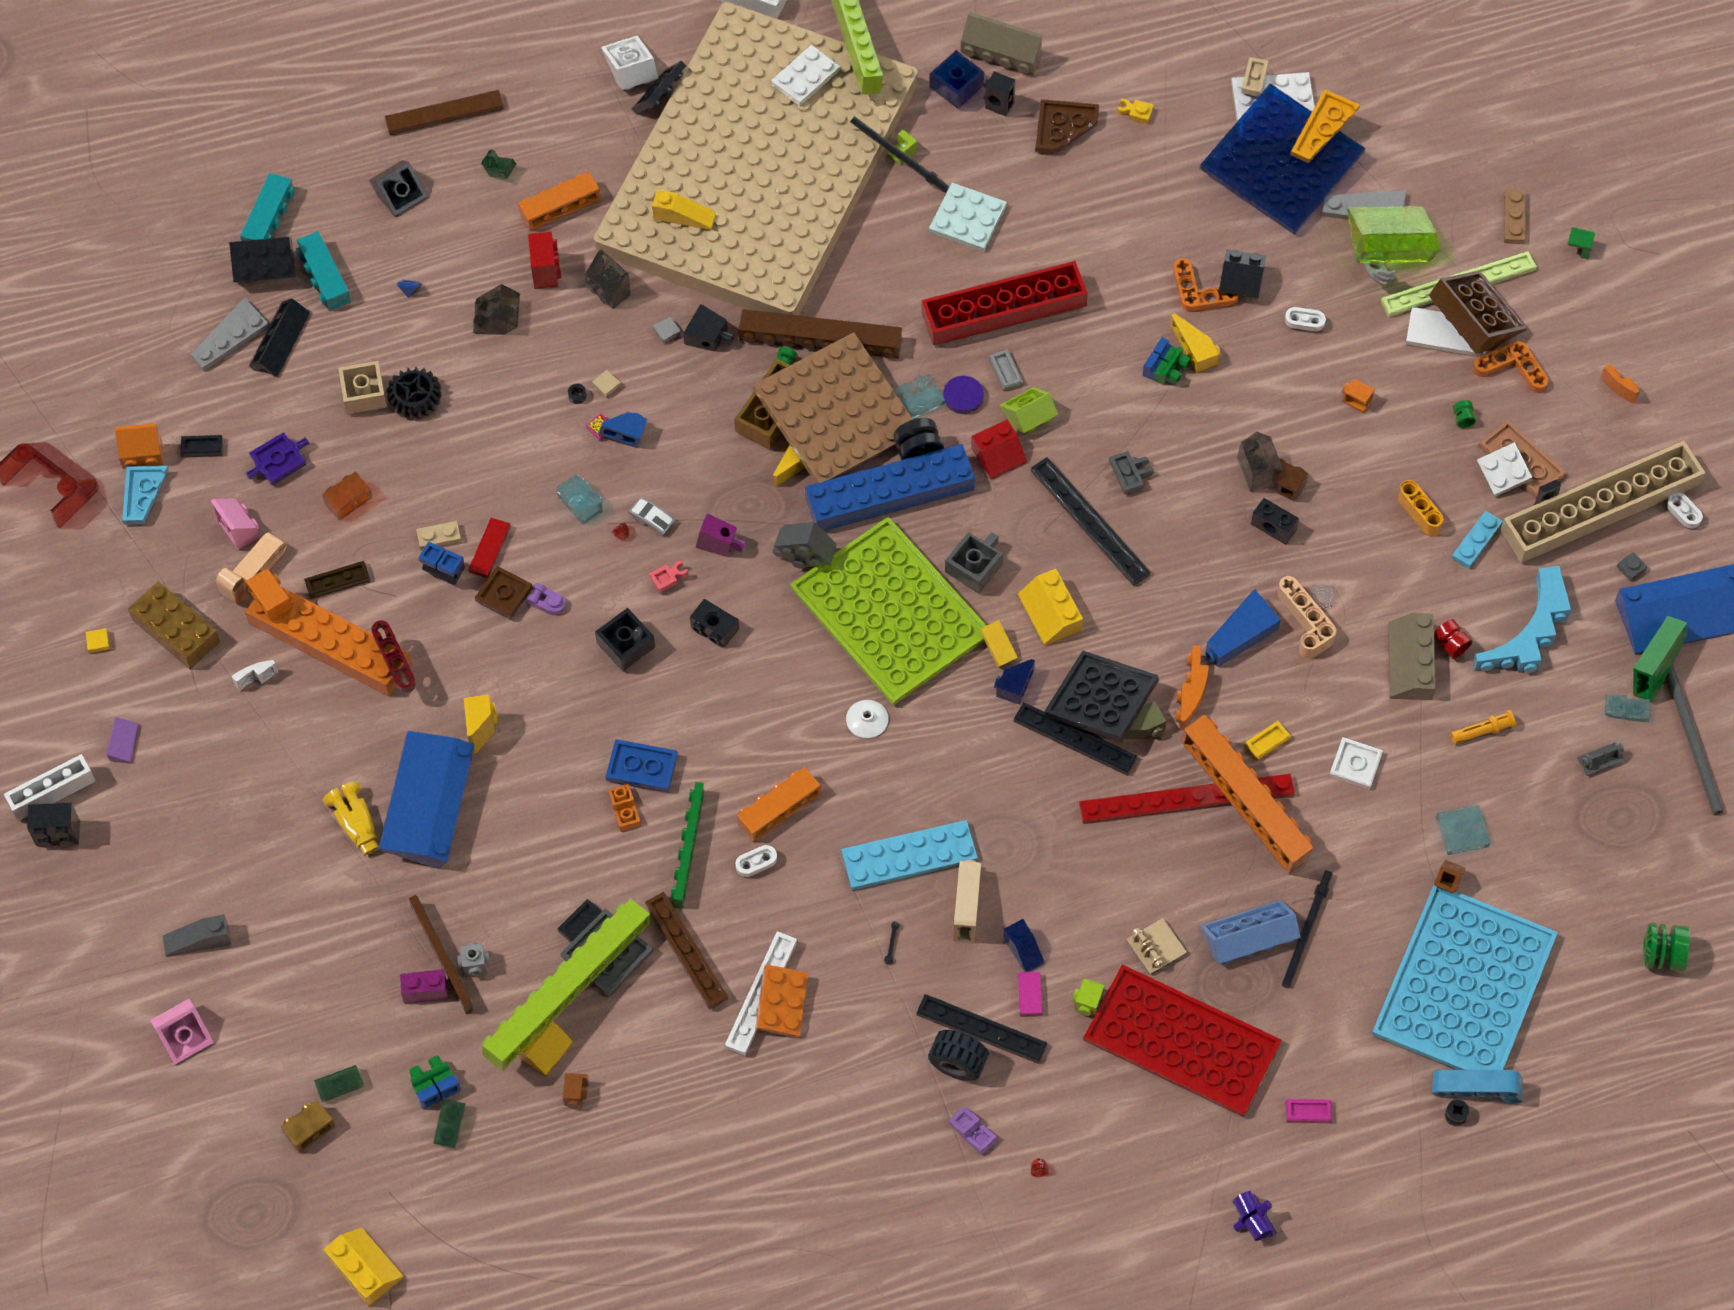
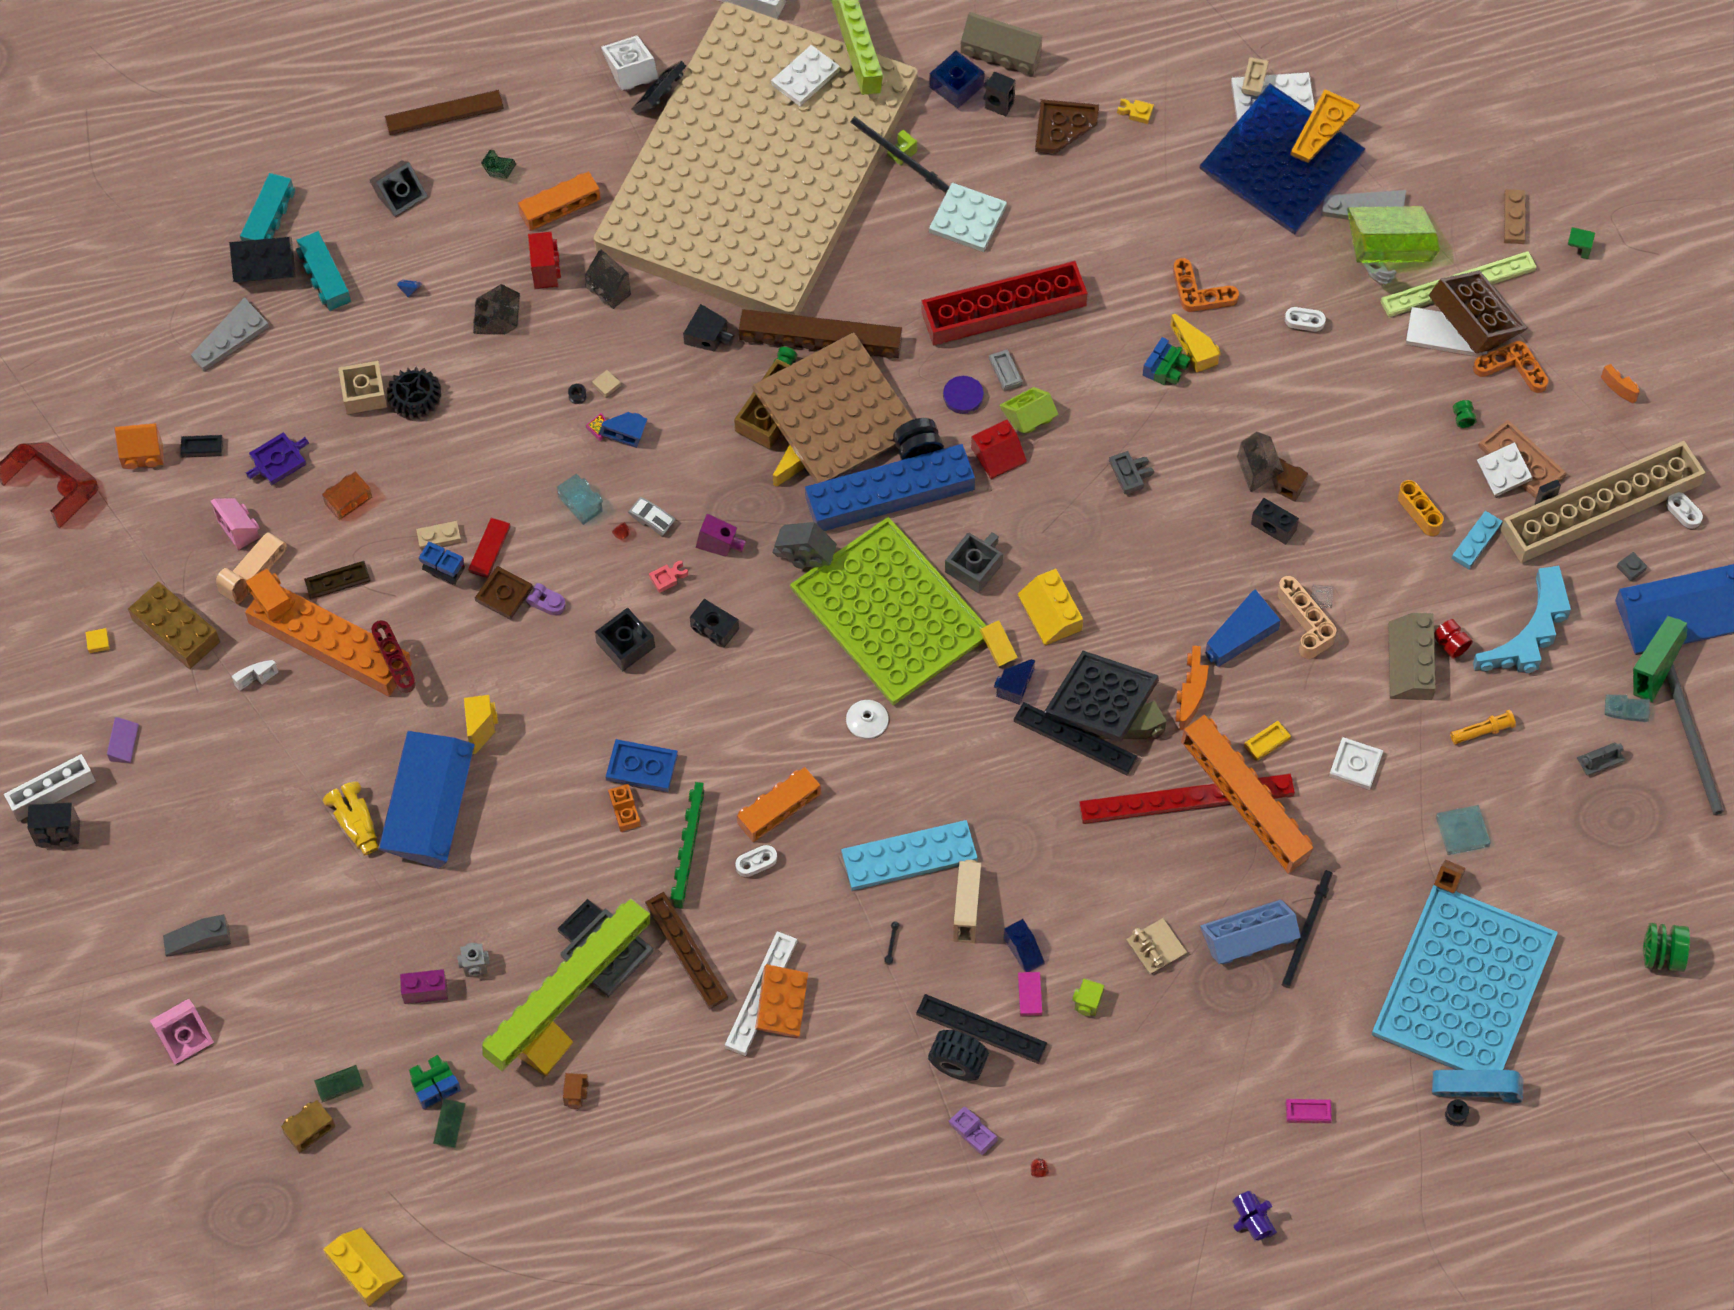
(140, 492): medium azure wing -> none
(280, 337): black panel -> none
(441, 954): reddish brown tile -> none
(666, 330): light grey tile -> none
(681, 210): yellow slope -> none
(922, 401): clear light blue plate -> none
(1090, 521): black tile -> none
(1182, 1040): red plate -> none
(1242, 273): black slope -> none
(1357, 395): orange window -> none

